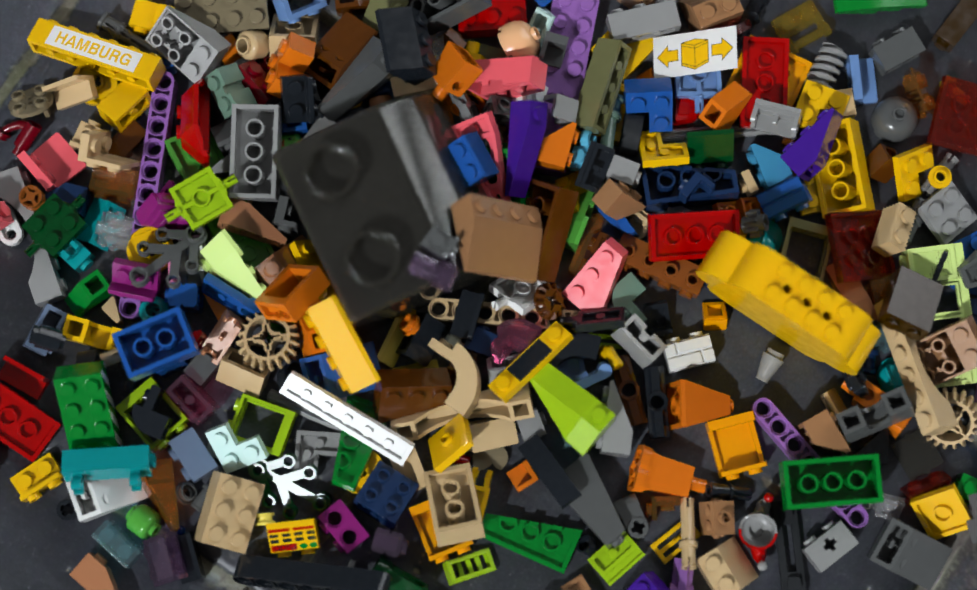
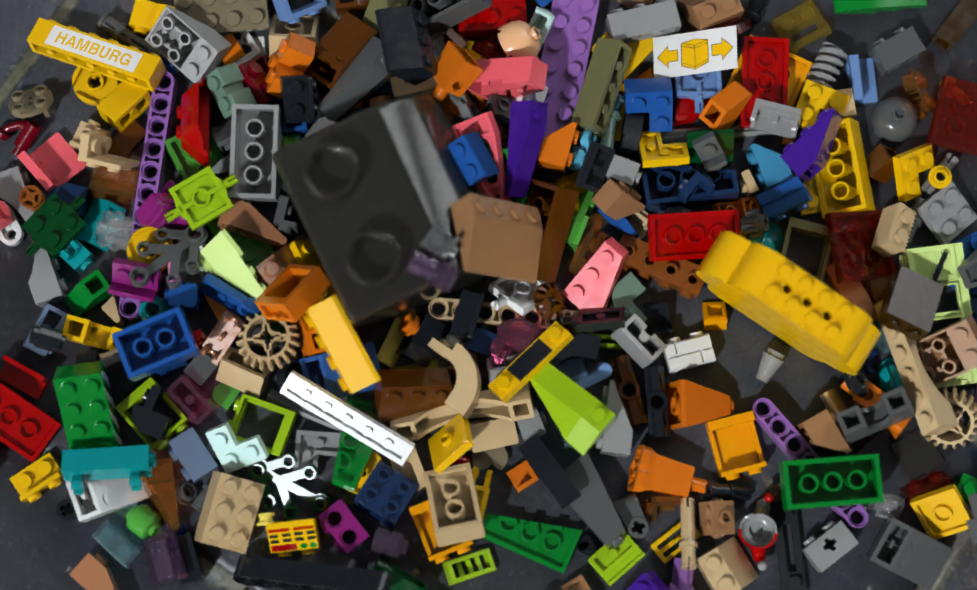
(72, 91): tan panel -> none
(225, 395): none -> bright green tile
(252, 44): tan head -> none
(489, 48): none -> clear red slope
(553, 49): dark grey panel -> none
(563, 108): light grey panel -> none
(608, 353): yellow arm -> none
(710, 152): none -> dark grey bracket

